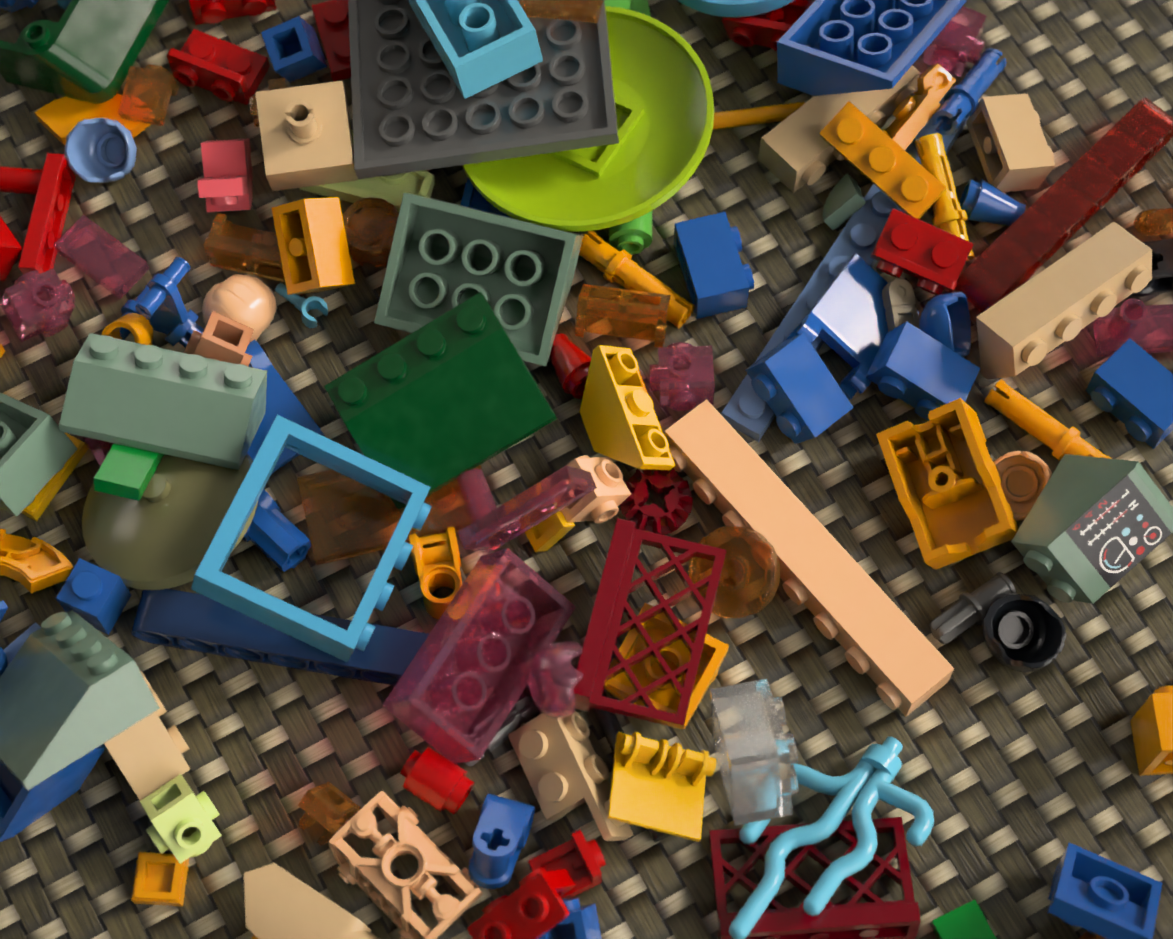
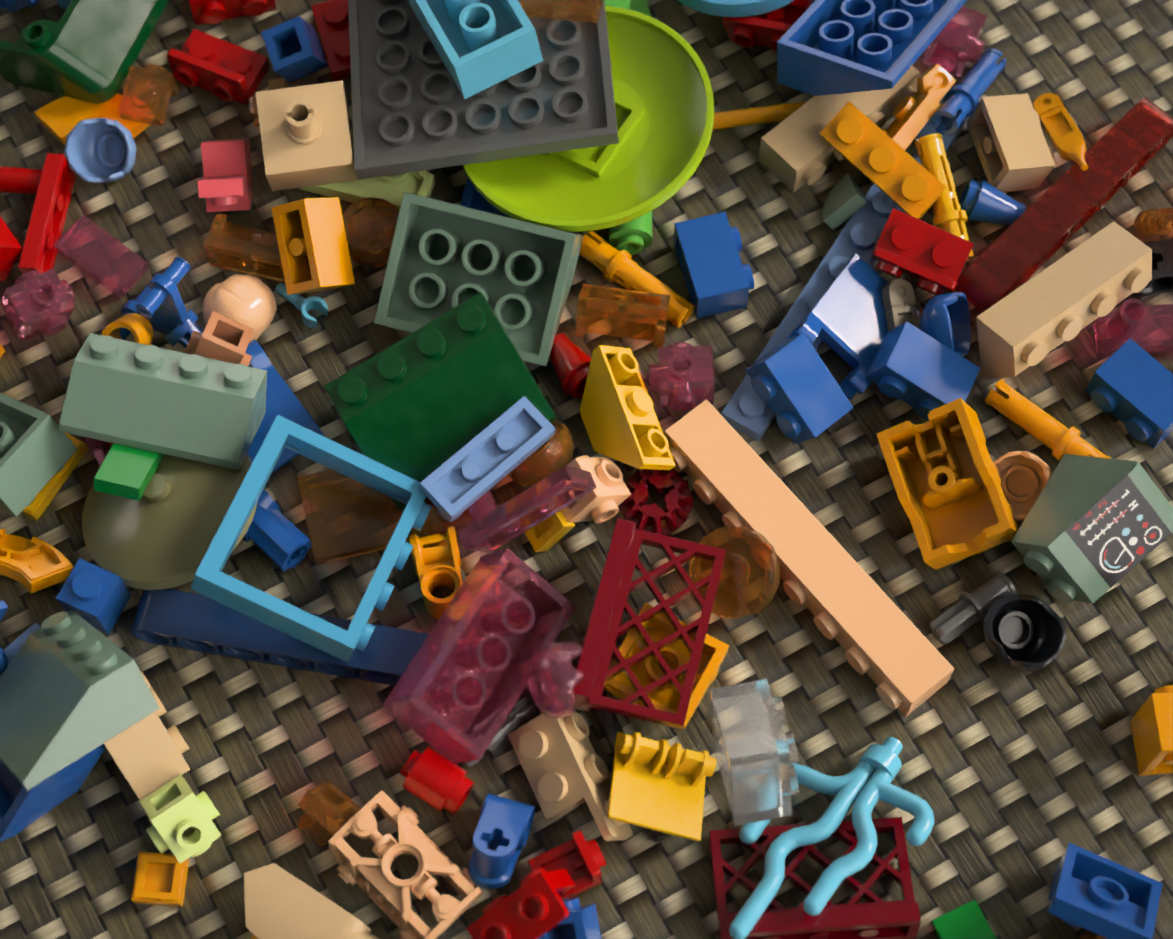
(487, 459): none -> medium blue piece
(547, 459): none -> clear orange hair
(1061, 128): none -> light orange piece

